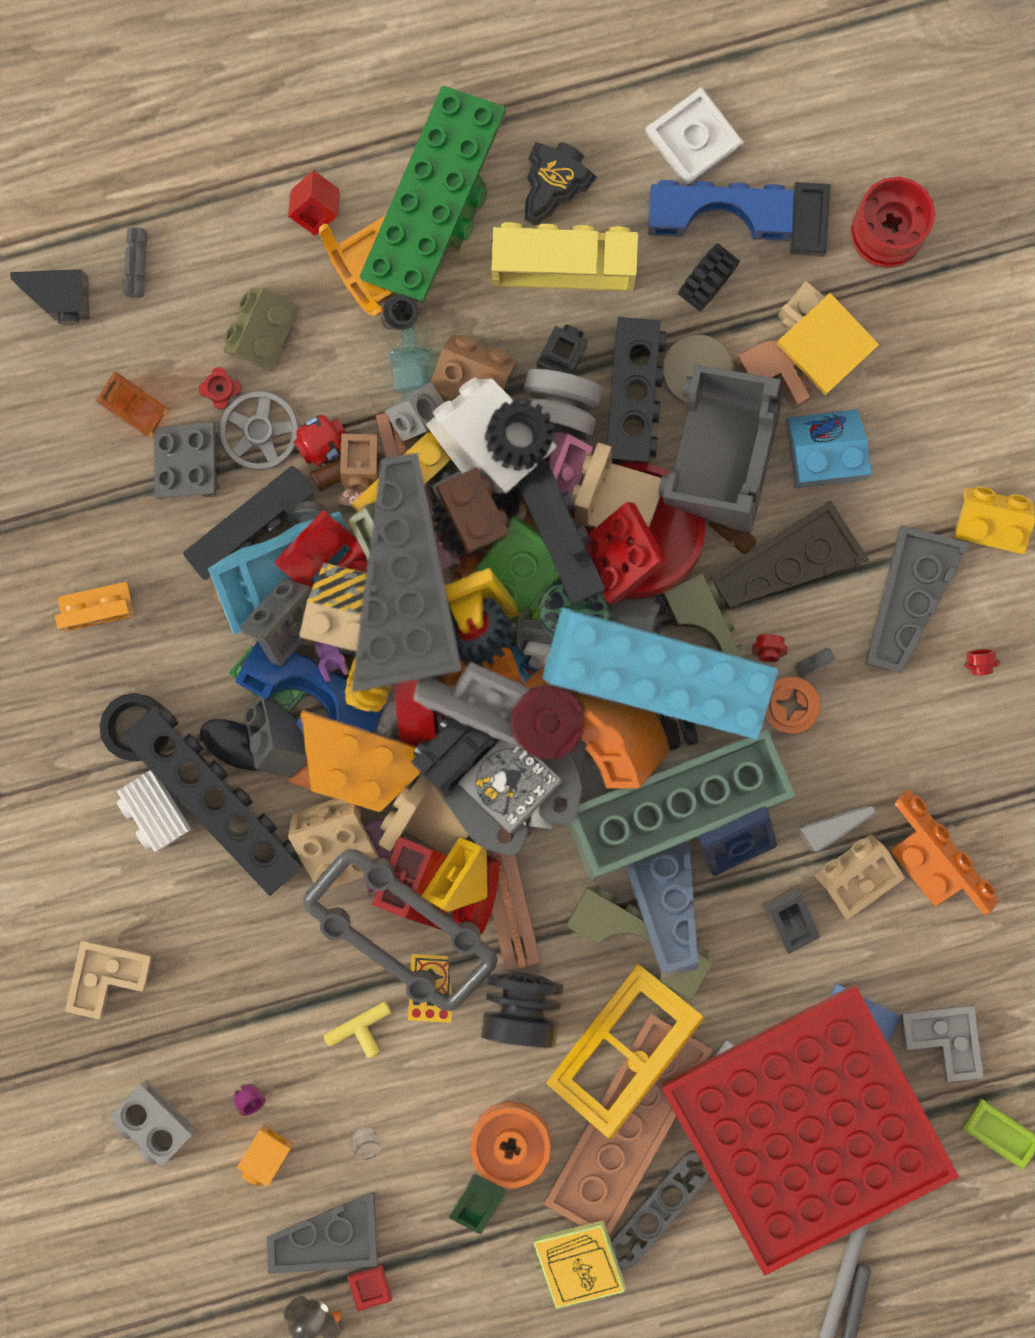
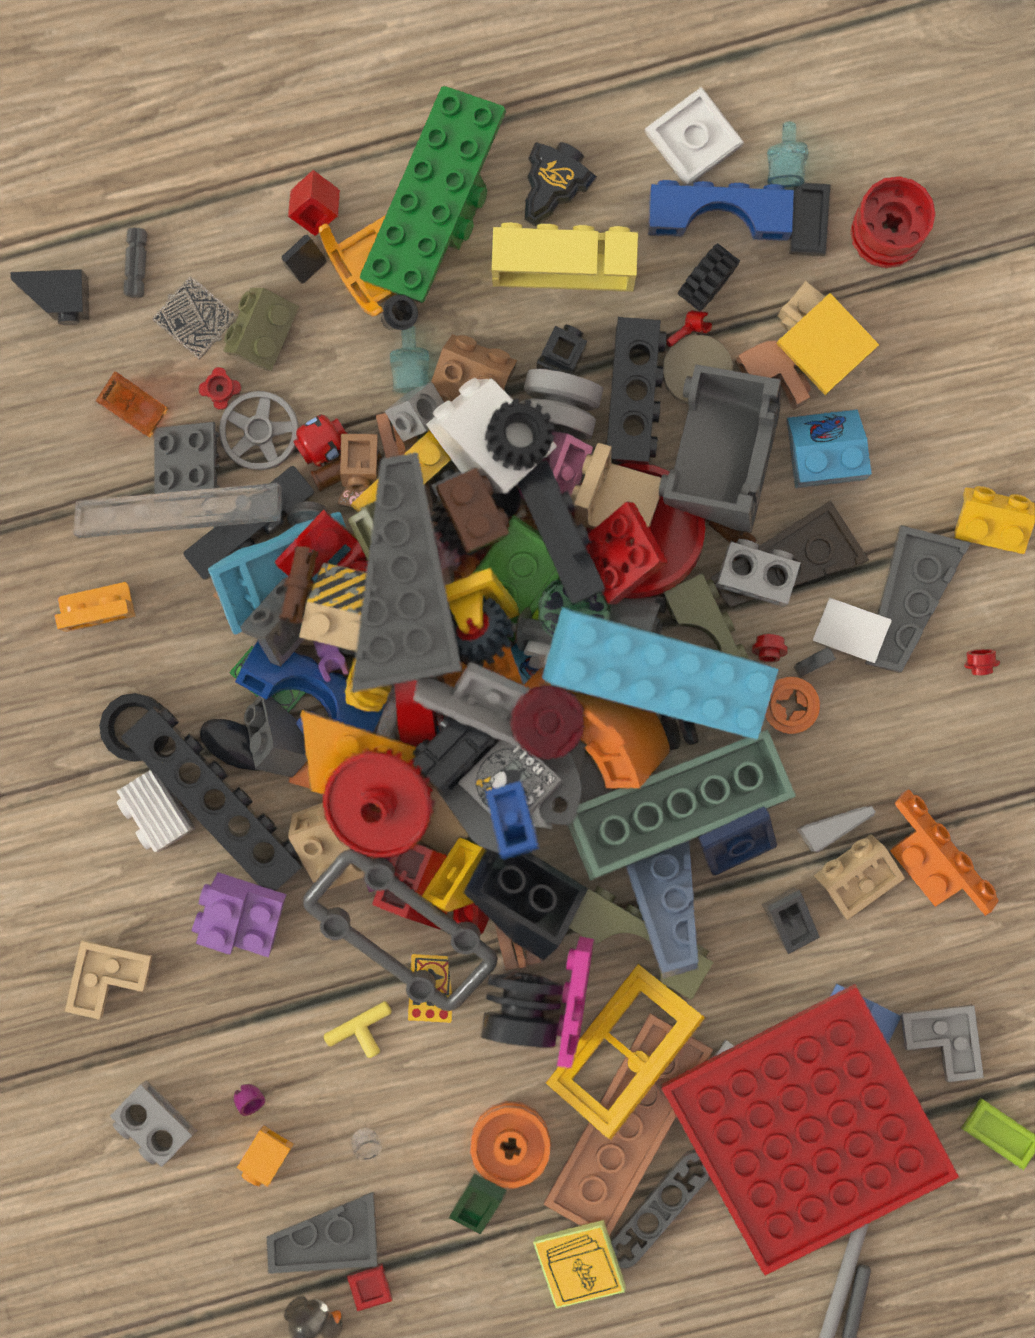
(178, 510): none -> clear tile
(194, 317): none -> clear piece
(238, 916): none -> medium lavender plate
(298, 585): none -> reddish brown pin
(303, 259): none -> black slope
(393, 786): none -> red wheel
(512, 820): none -> blue slope
(526, 899): none -> black slope
(574, 996): none -> dark pink wing
(693, 323): none -> red hand
(756, 582): none -> light grey brick
(787, 159): none -> clear light blue piece
(852, 630): none -> white sticker

